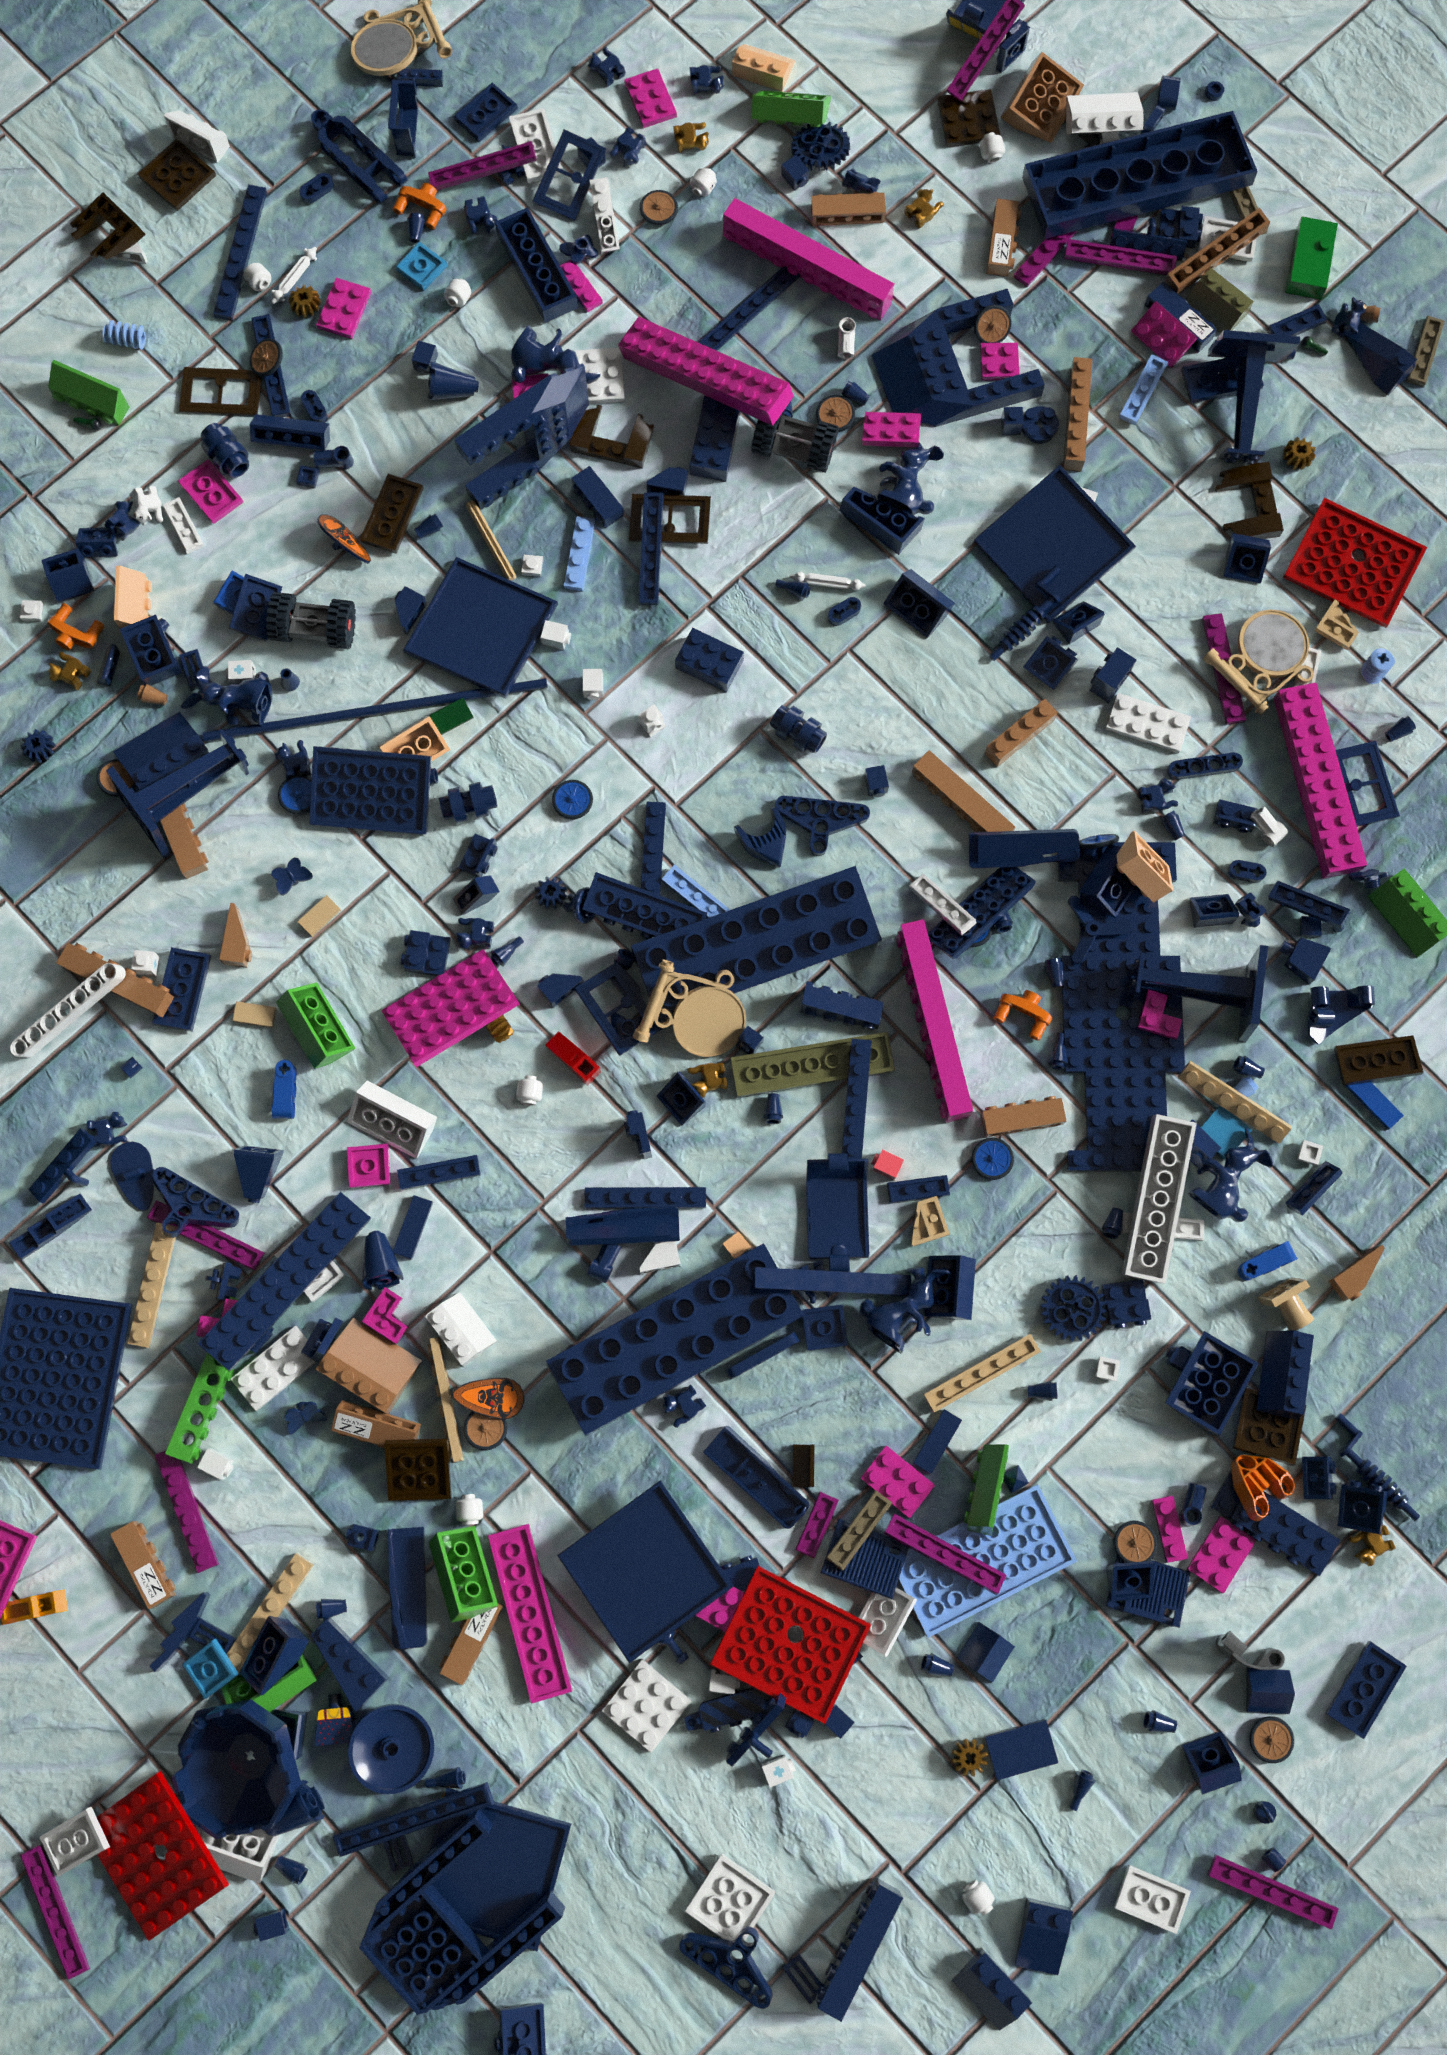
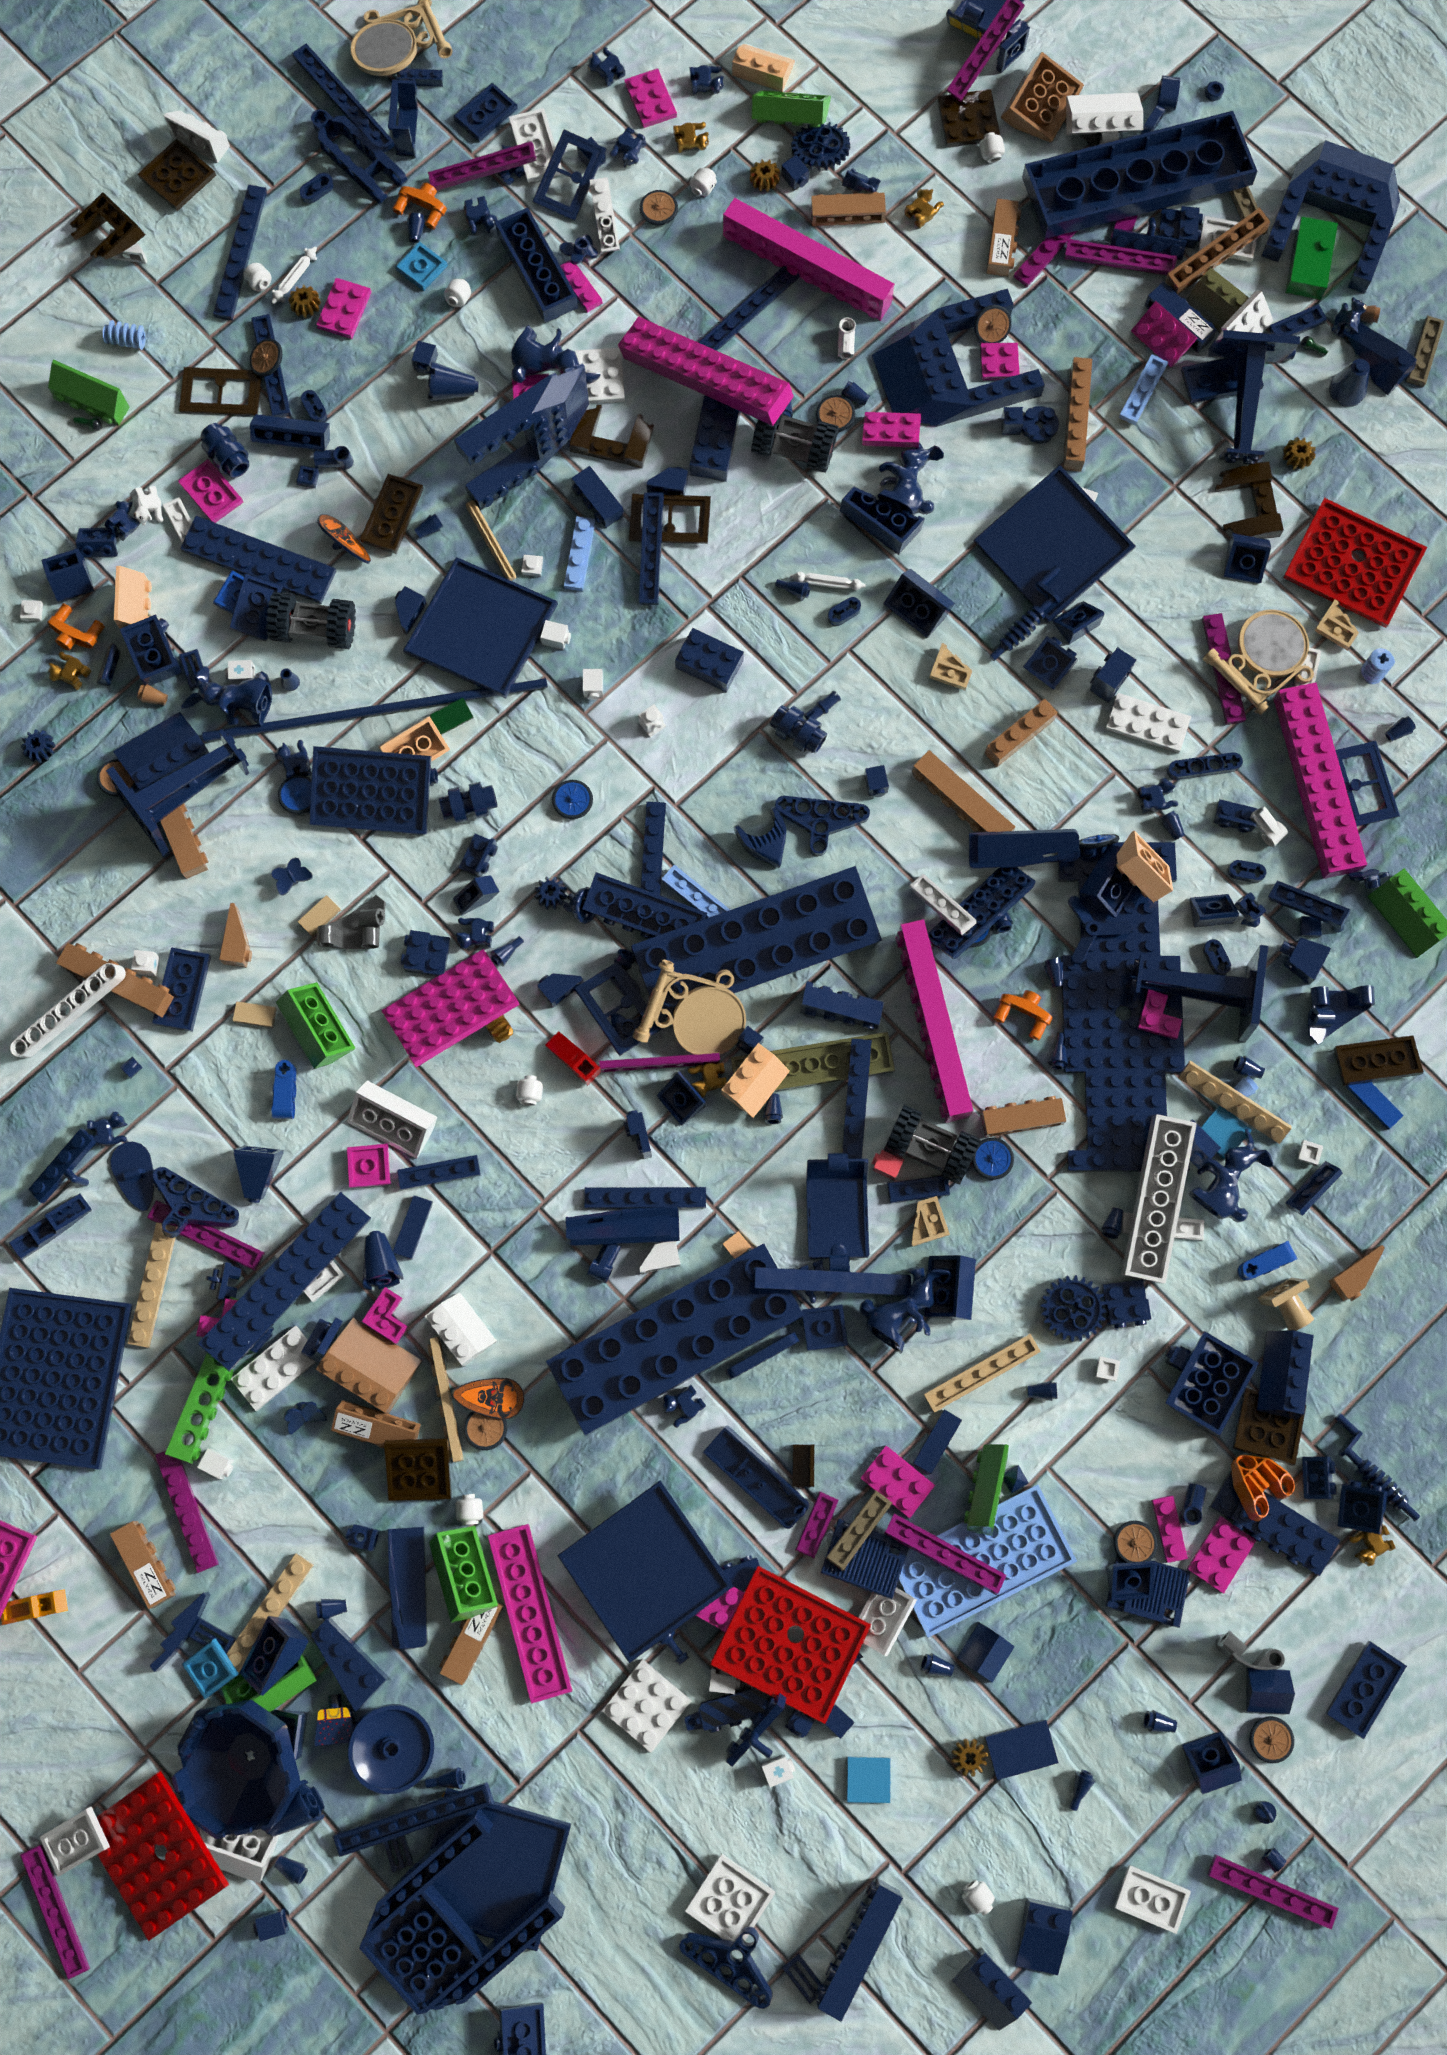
(258, 559): none -> dark blue plate
(342, 97): none -> dark blue plate
(355, 930): none -> dark grey panel
(658, 1062): none -> magenta tile
(755, 1080): none -> light nougat slope
(764, 175): none -> pearl gold gear
(823, 706): none -> dark blue pin
(868, 1779): none -> dark azure tile
(931, 1145): none -> plate
(950, 669): none -> tan wing
(1220, 955): none -> dark blue beam
(1251, 316): none -> white plate
(1349, 187): none -> dark blue wedge
(1351, 383): none -> dark blue cone

